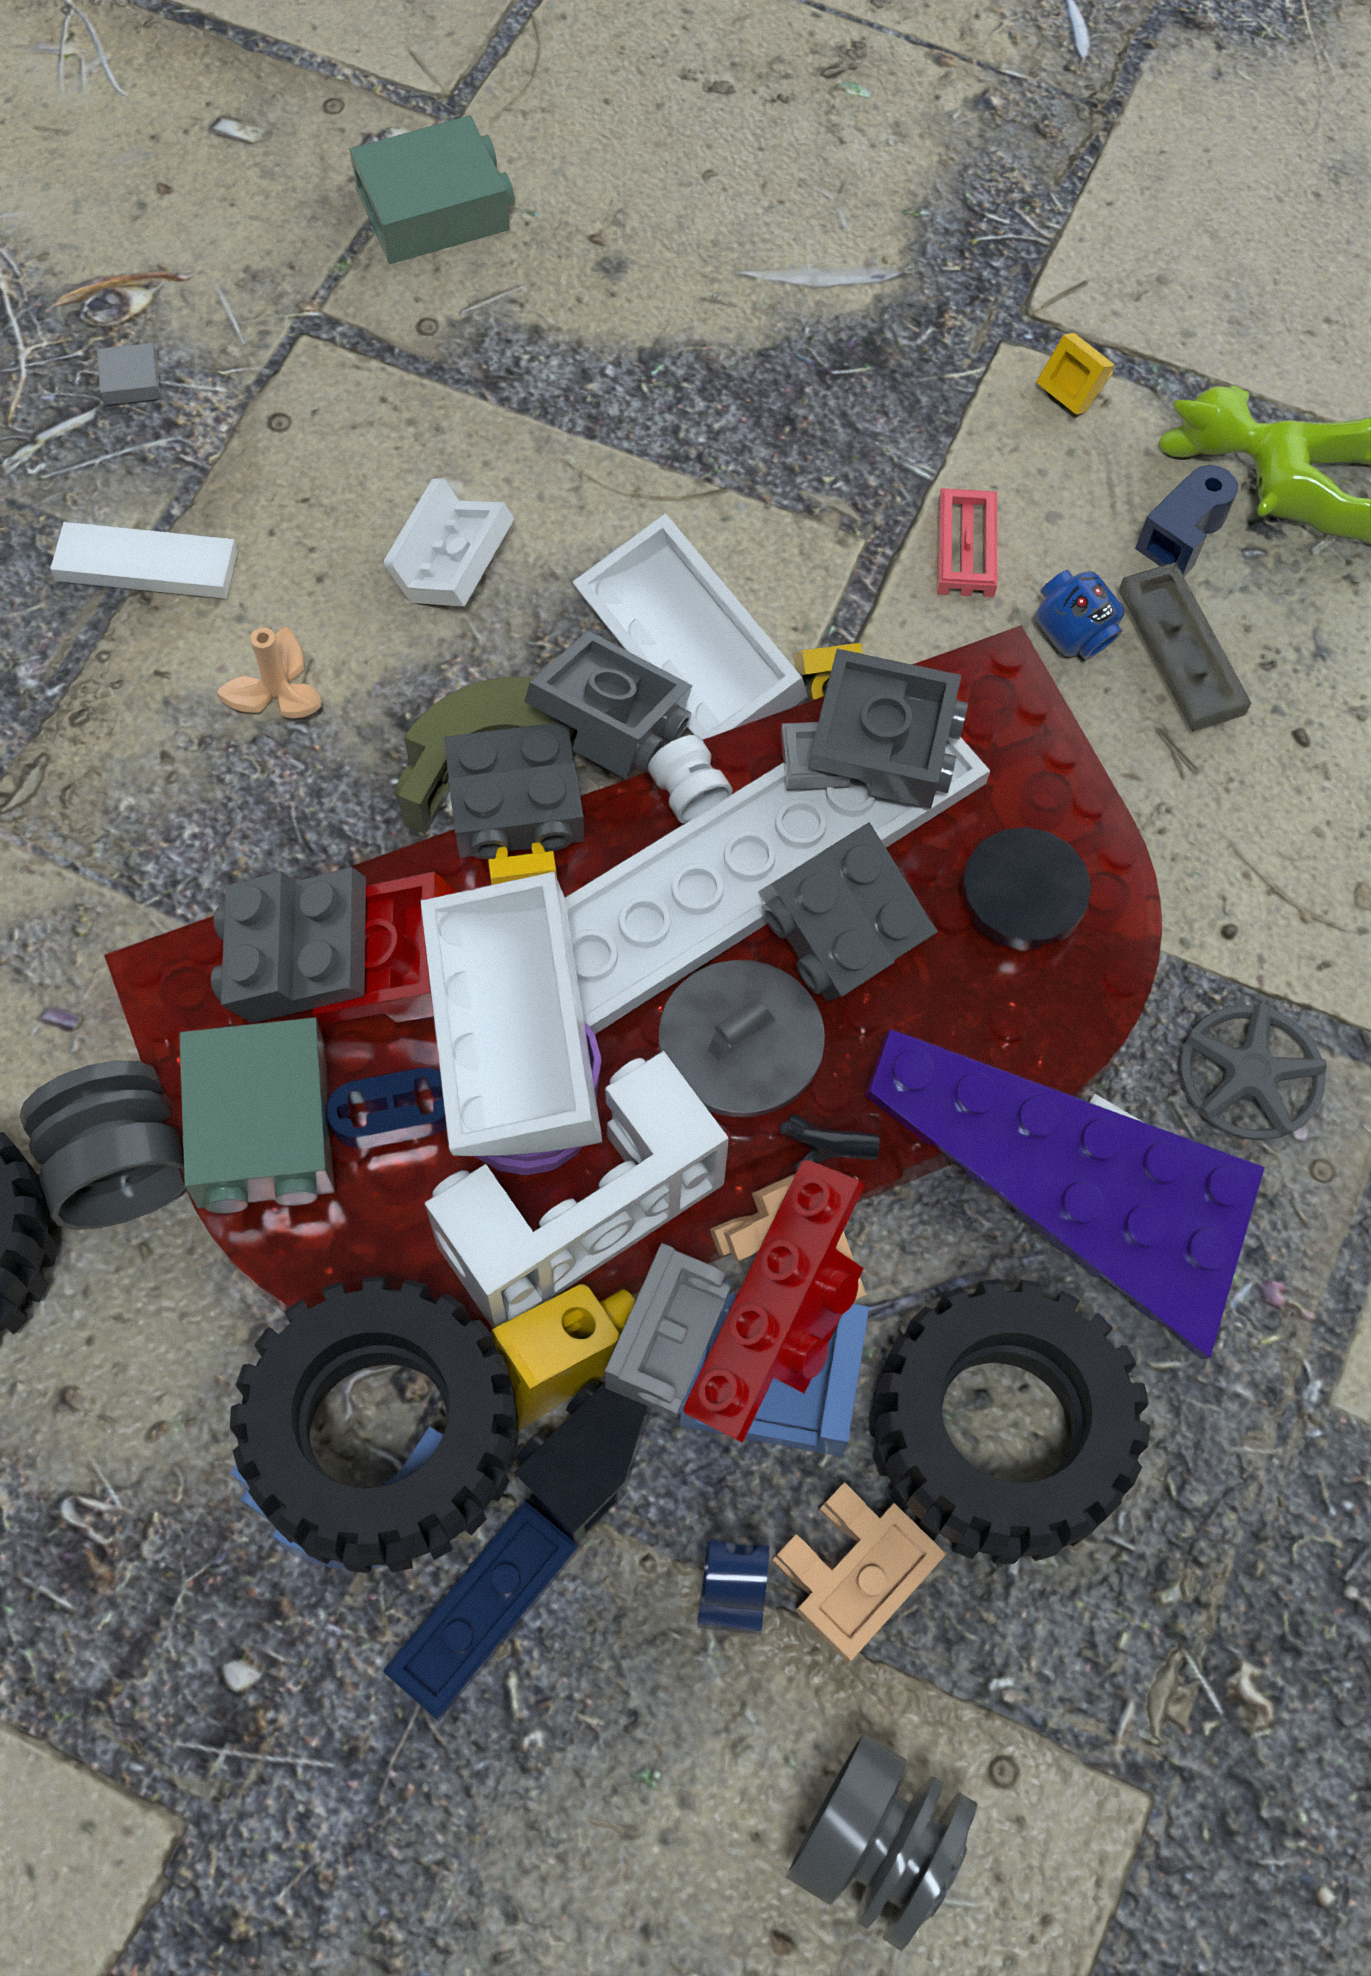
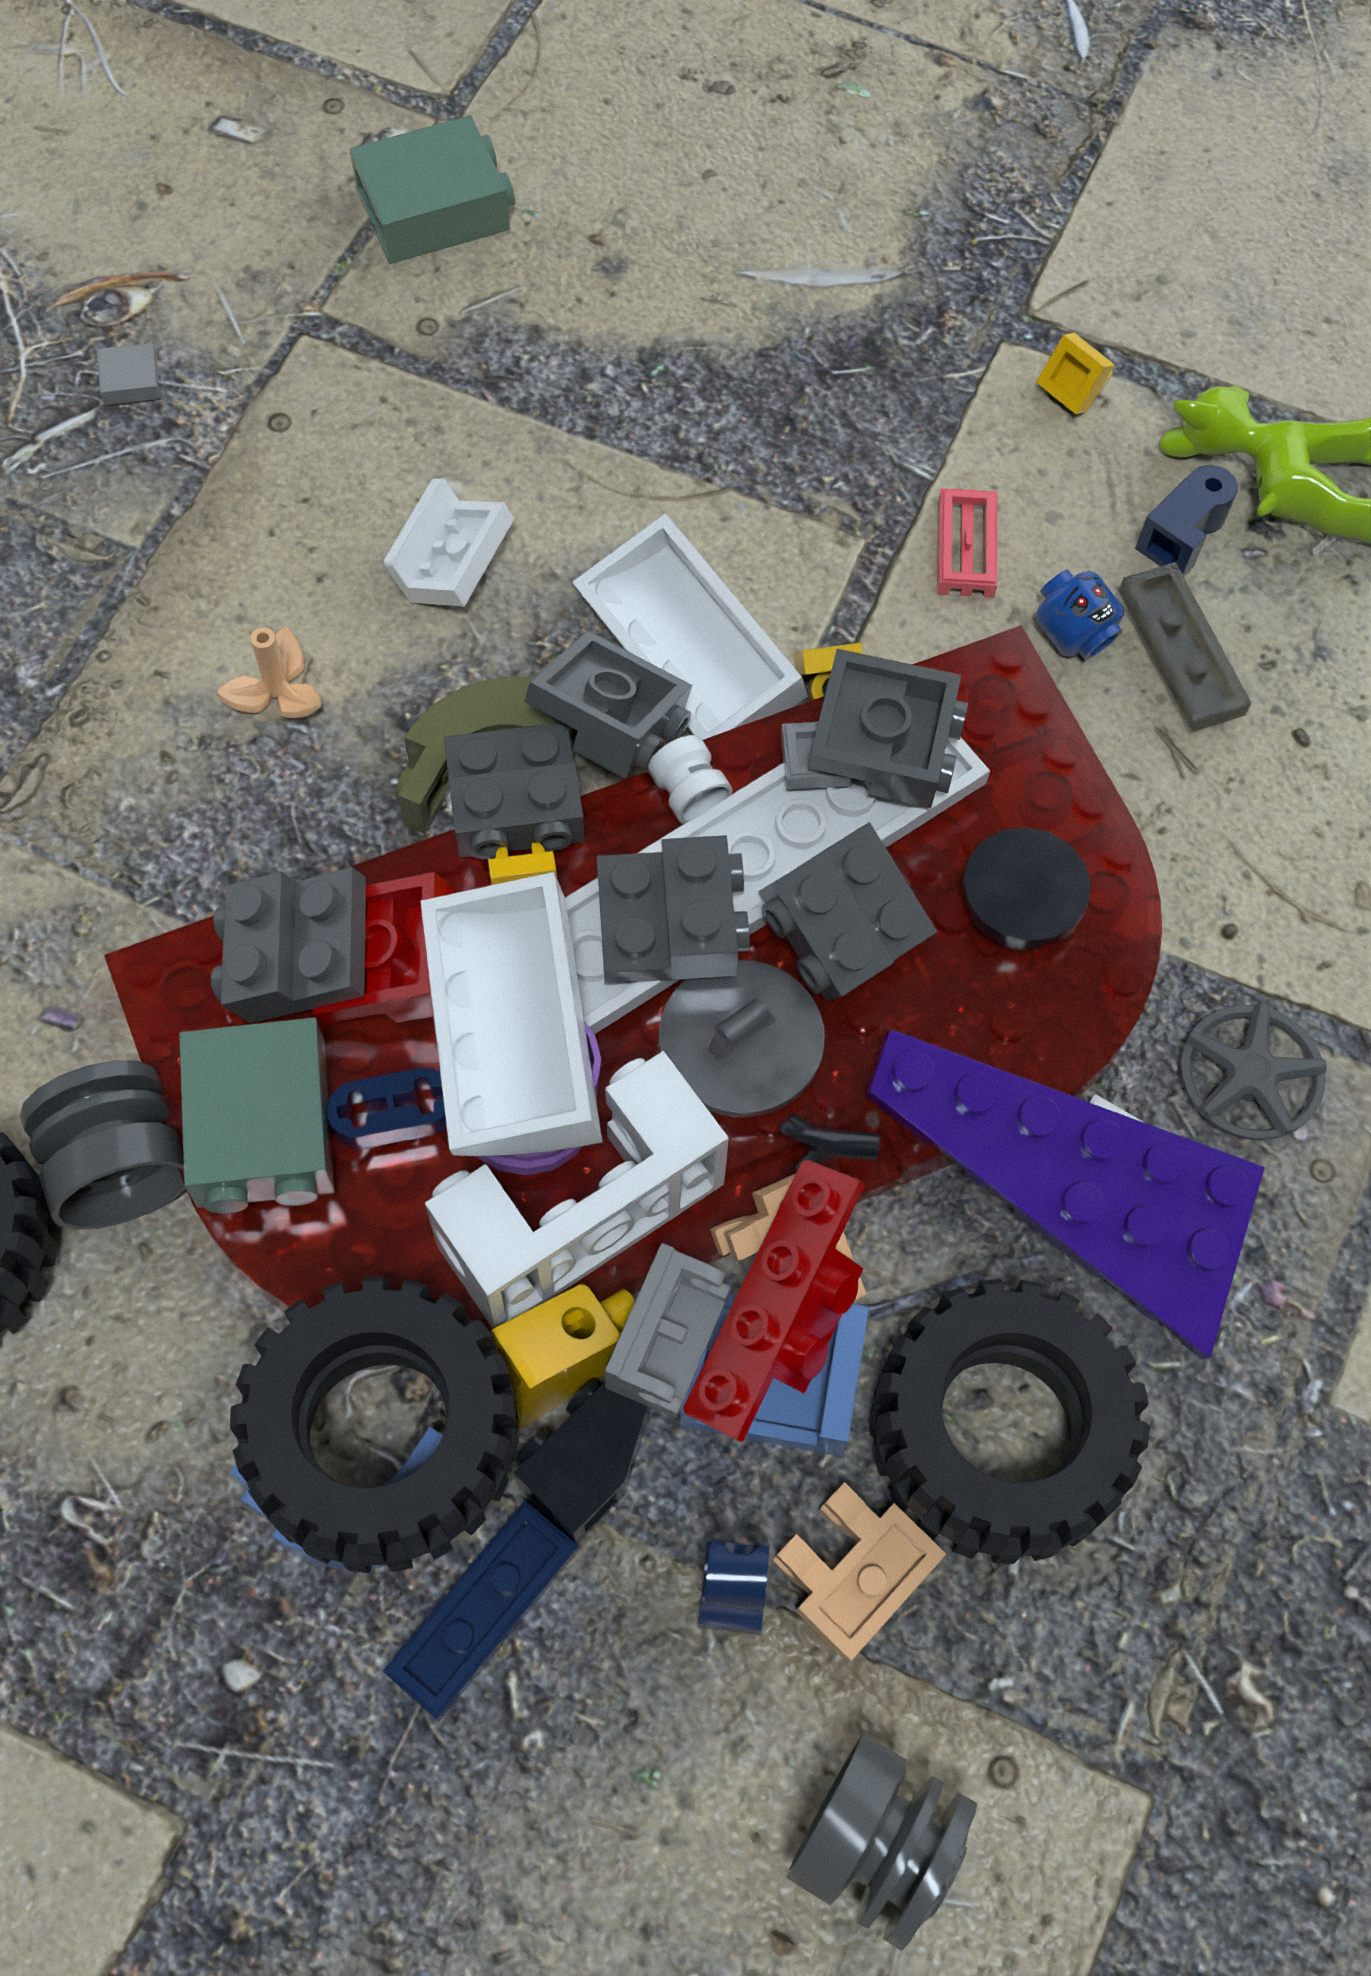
(144, 560): white tile -> none
(672, 912): none -> dark grey plate

